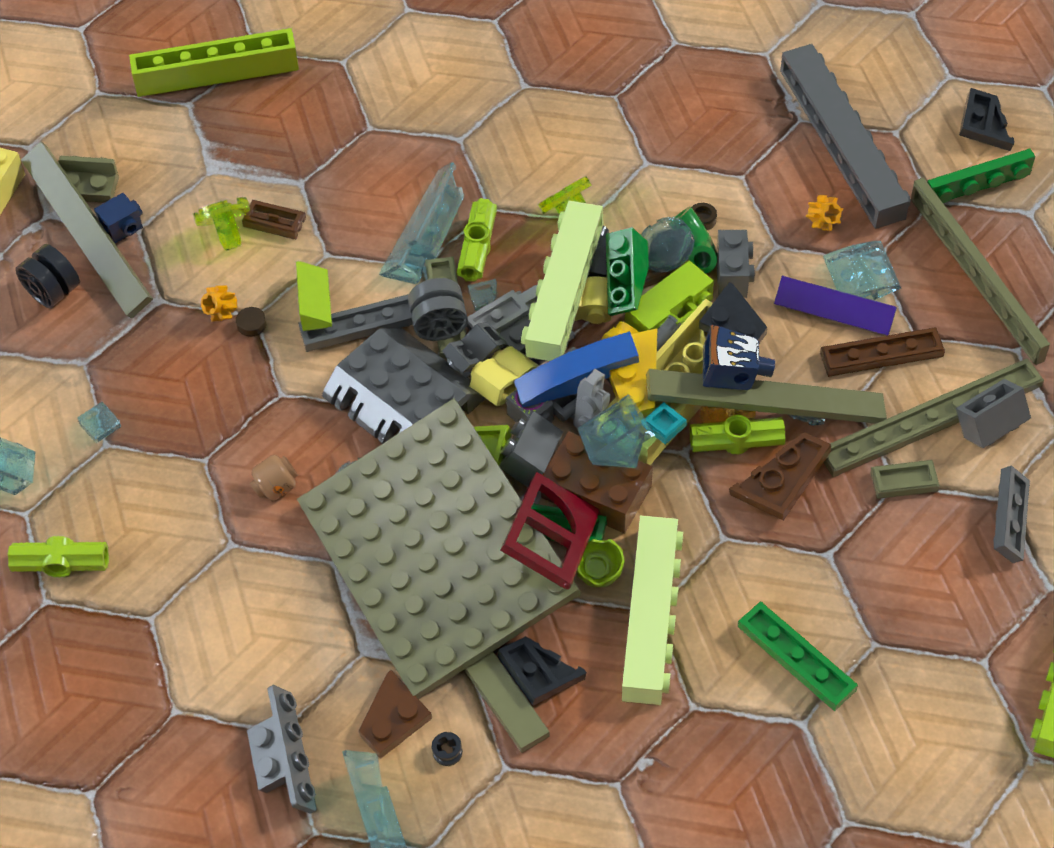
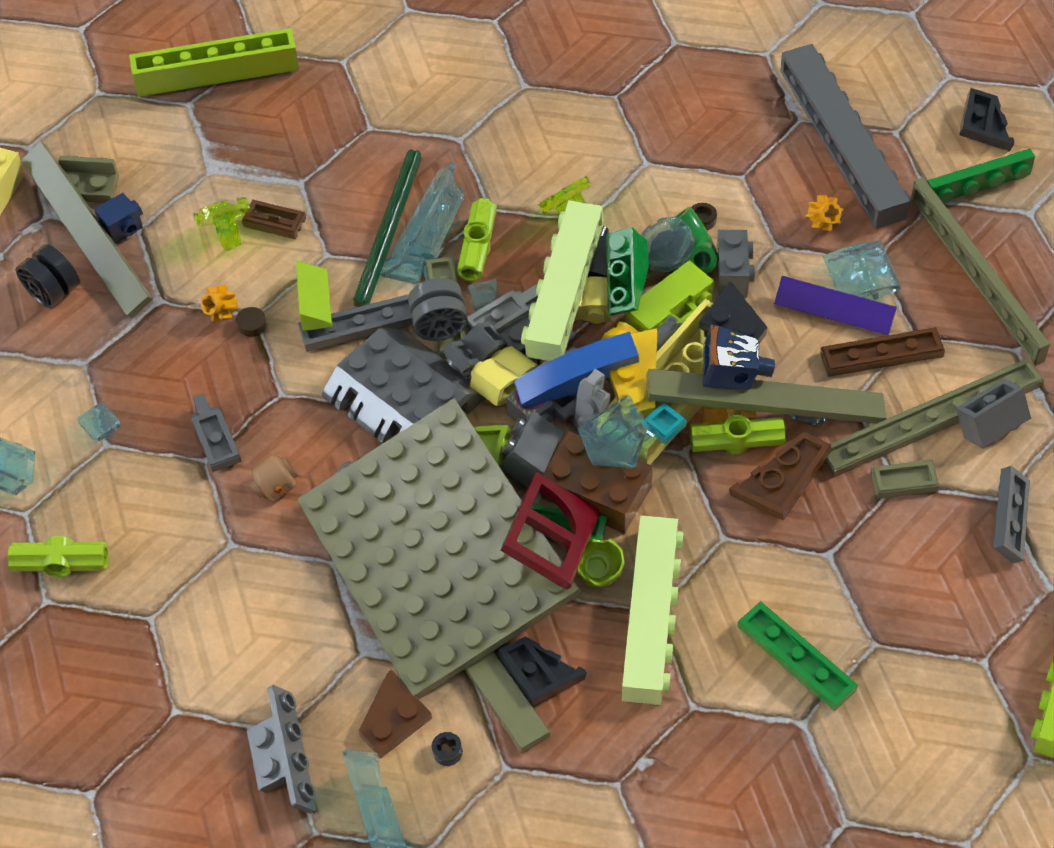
(214, 435): none -> dark grey hinge
(387, 228): none -> dark green axle

